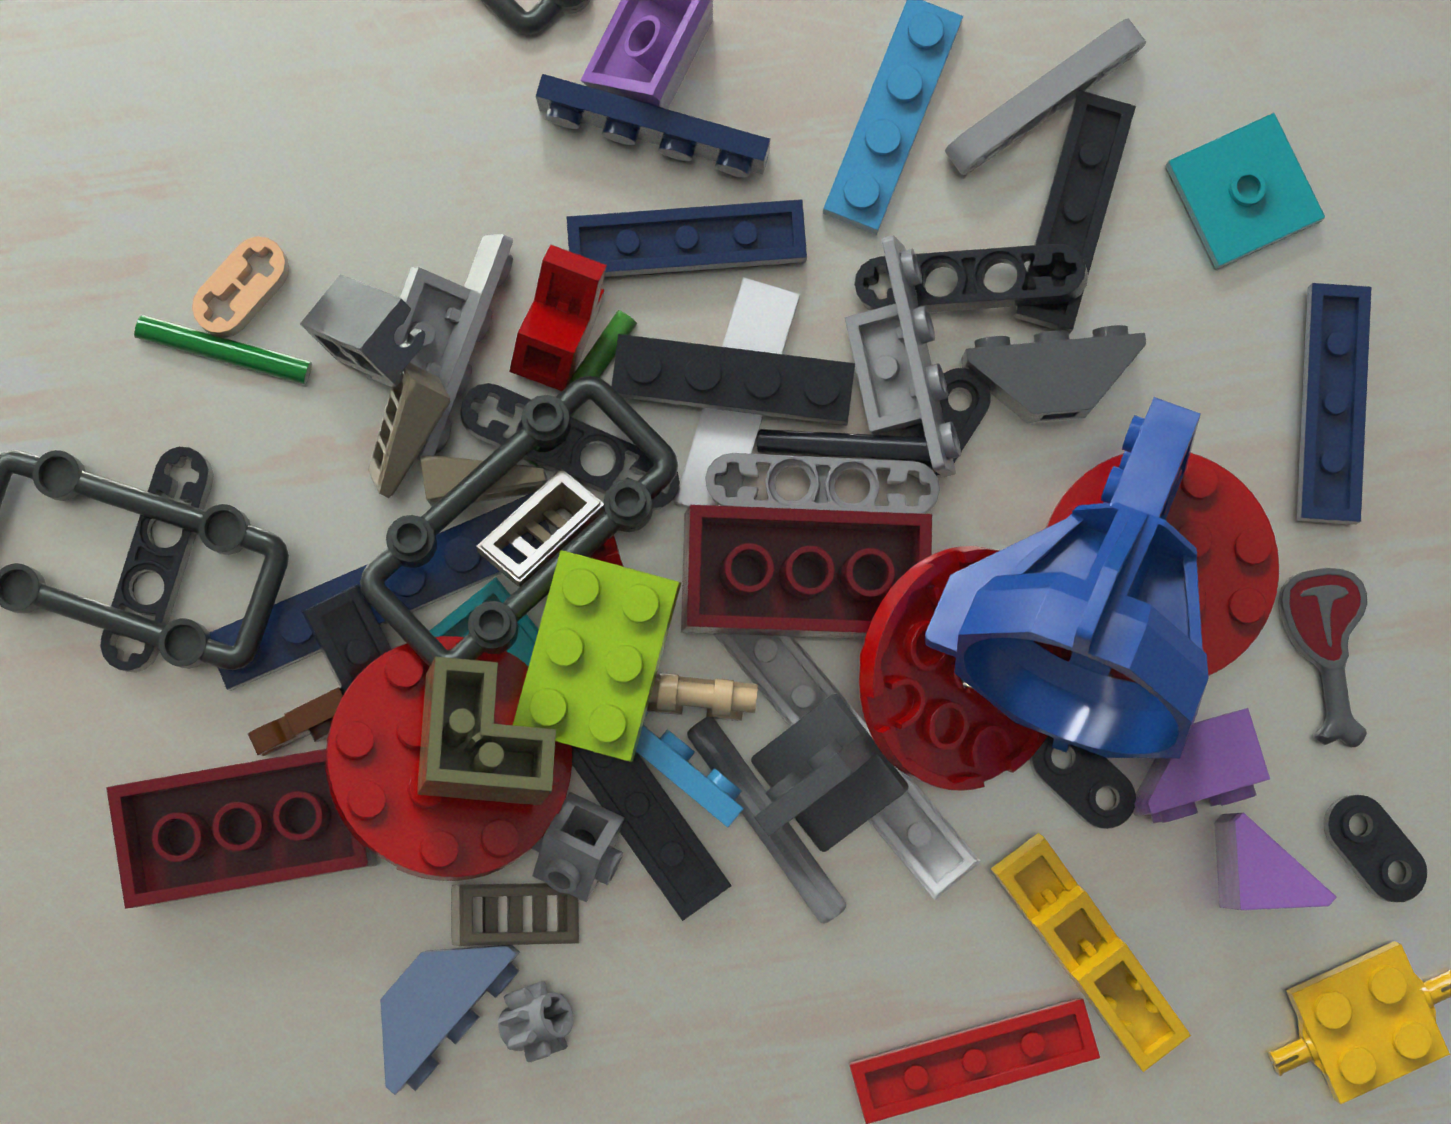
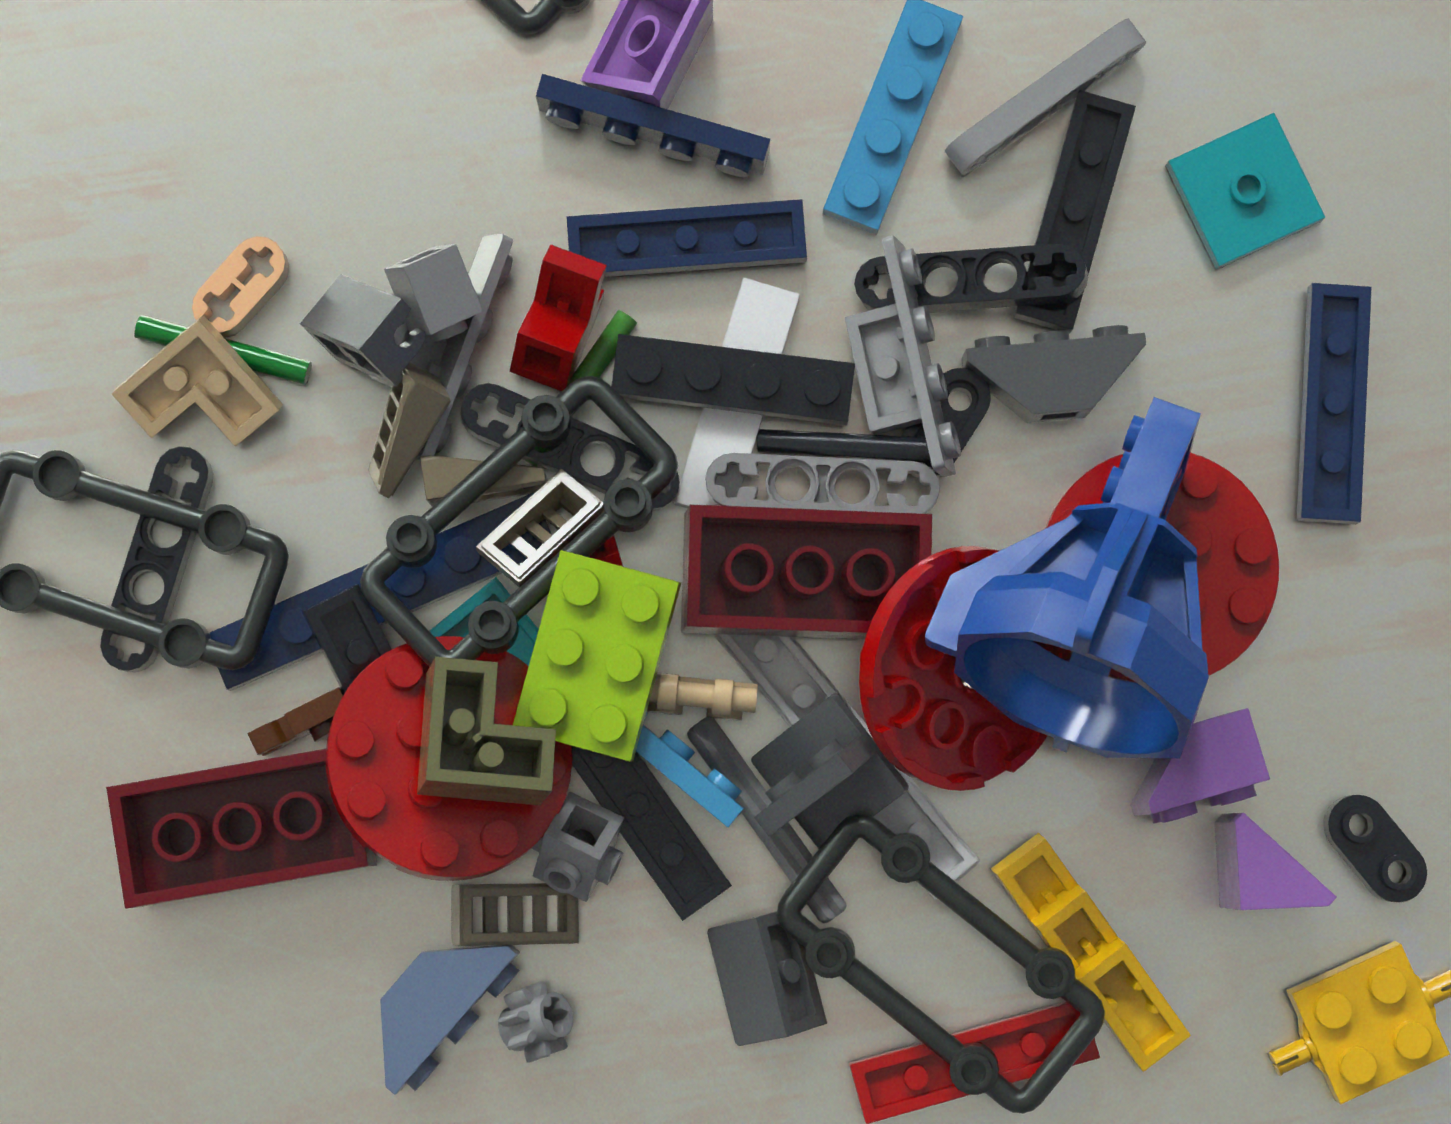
(201, 370): none -> tan plate
(436, 291): none -> light grey brick
(765, 980): none -> dark grey panel
(972, 1065): none -> pearl dark grey bar
(1082, 780): black plate -> none
(1318, 615): dark grey piece -> none

